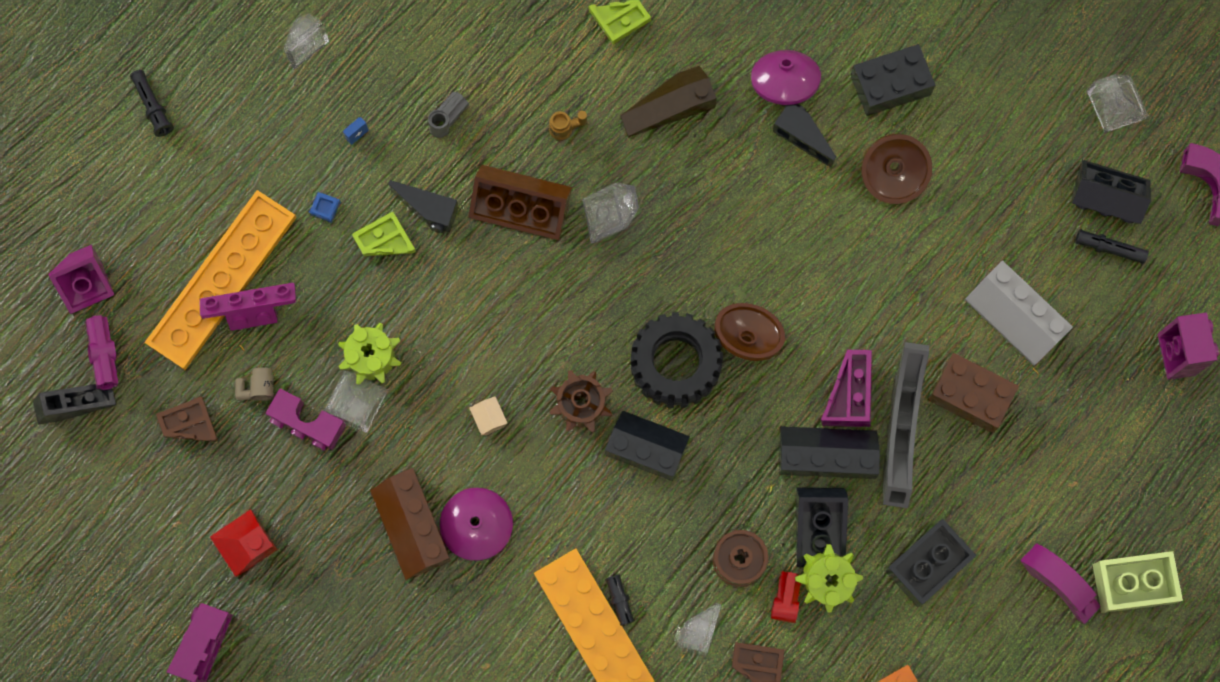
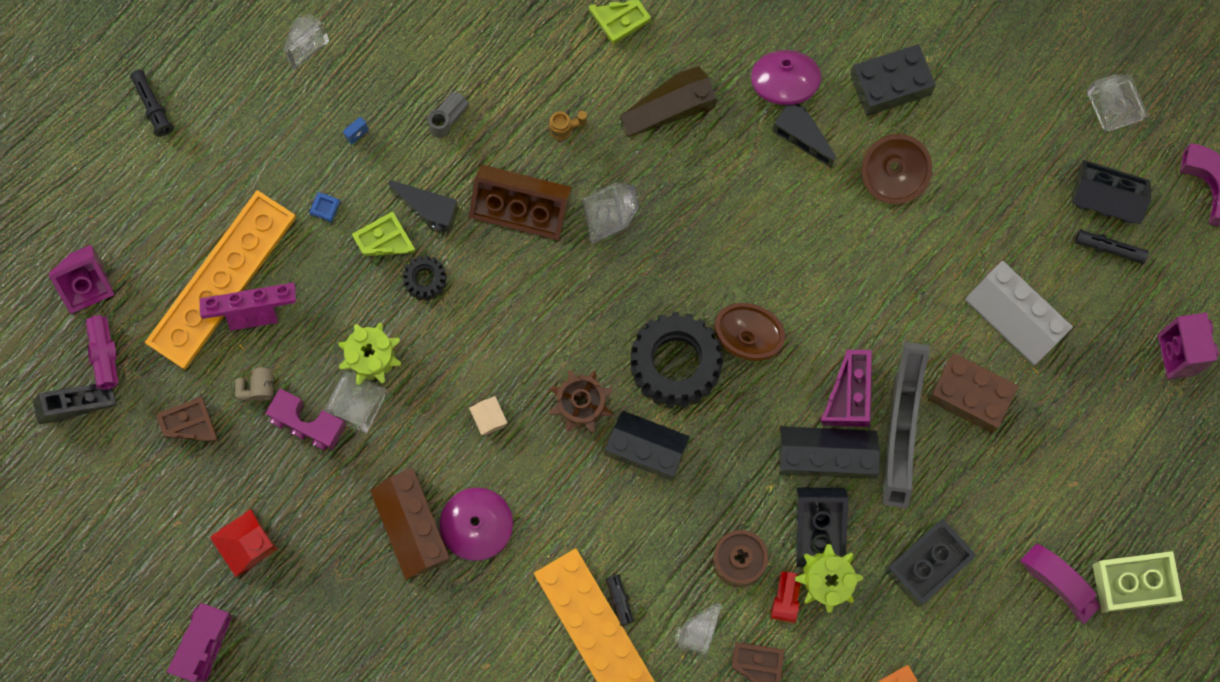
(424, 264): none -> black tyre

